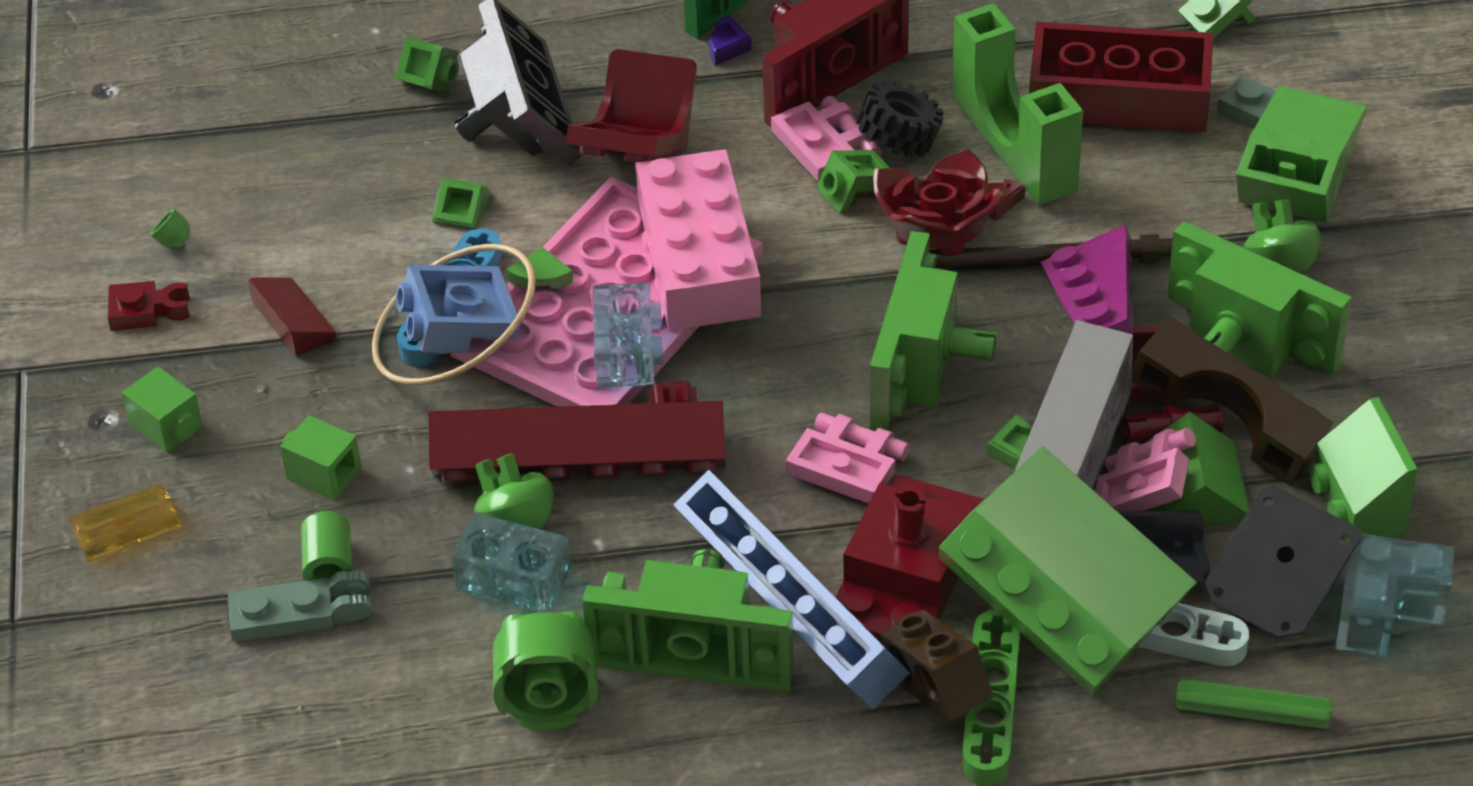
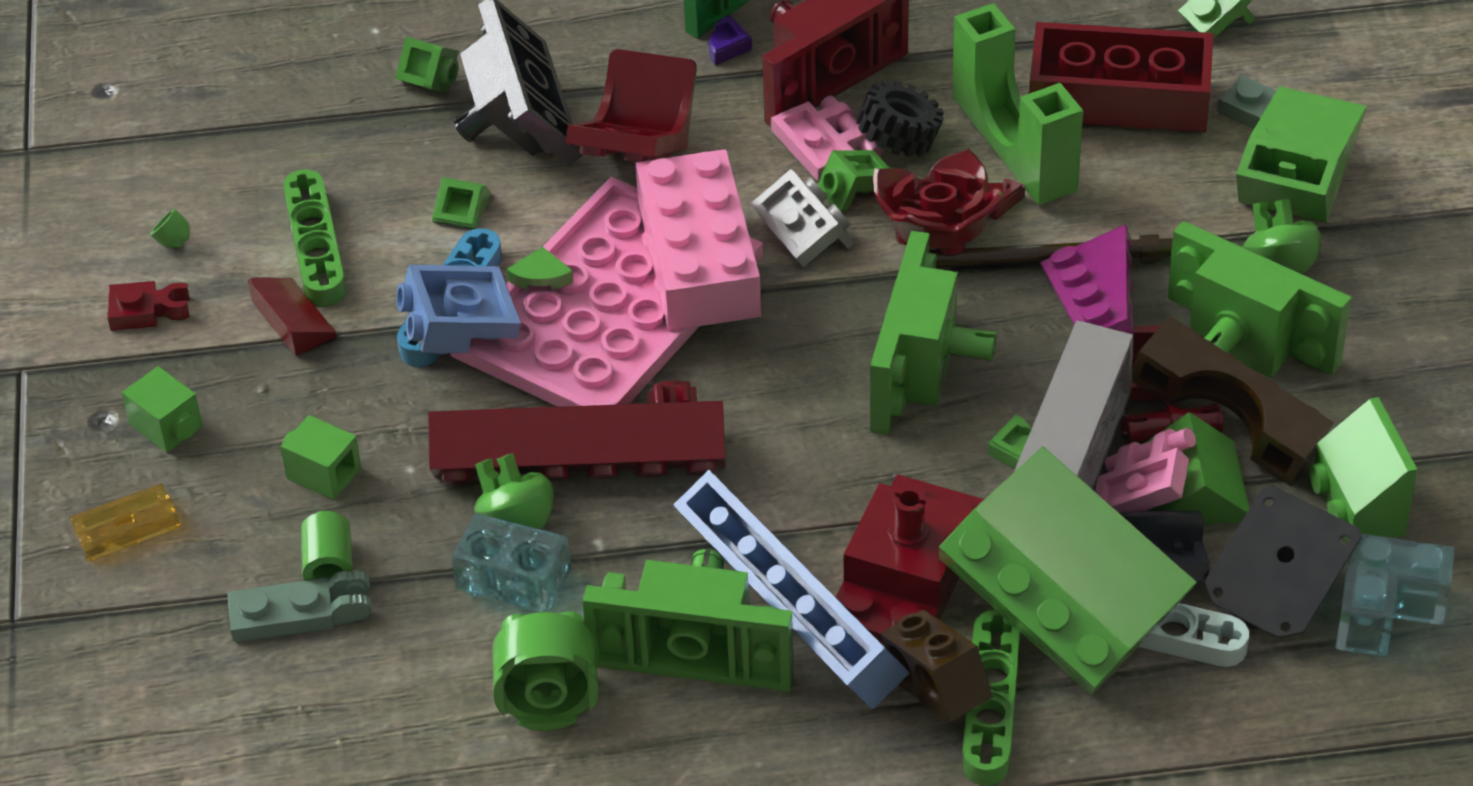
(316, 236): none -> bright green beam
(452, 373): tan piece -> none
(624, 335): clear light blue brick -> none
(799, 218): none -> light grey bracket
(843, 466): bright pink plate -> none
(1253, 703): bright green axle -> none

